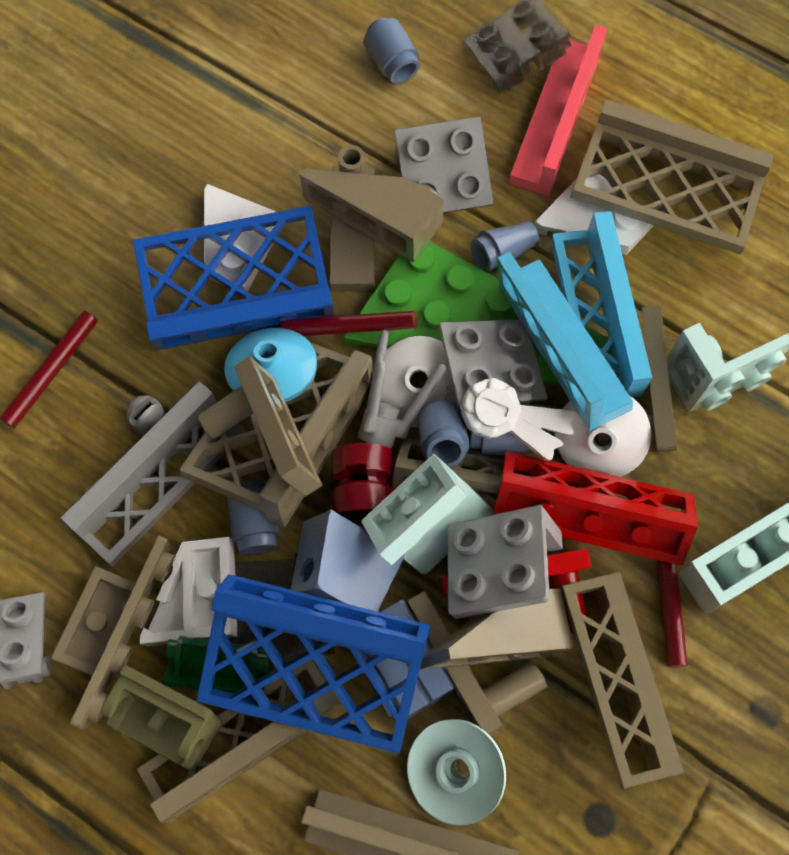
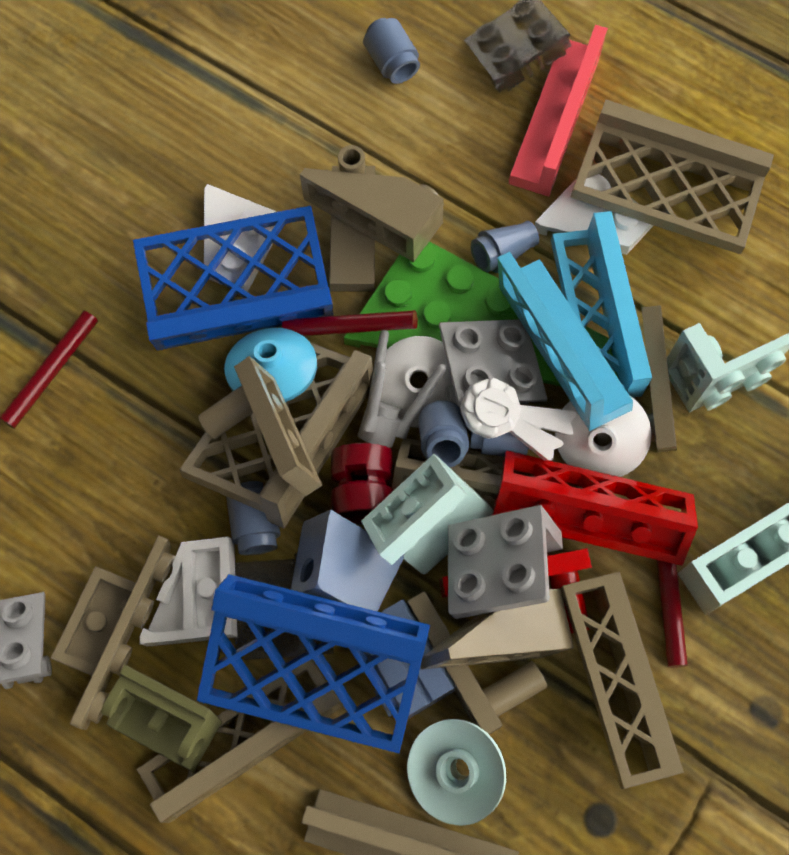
(136, 471): light grey fence -> none
(148, 417): light grey hinge -> none
(188, 660): dark green hinge -> none
(447, 159): light grey hinge -> none

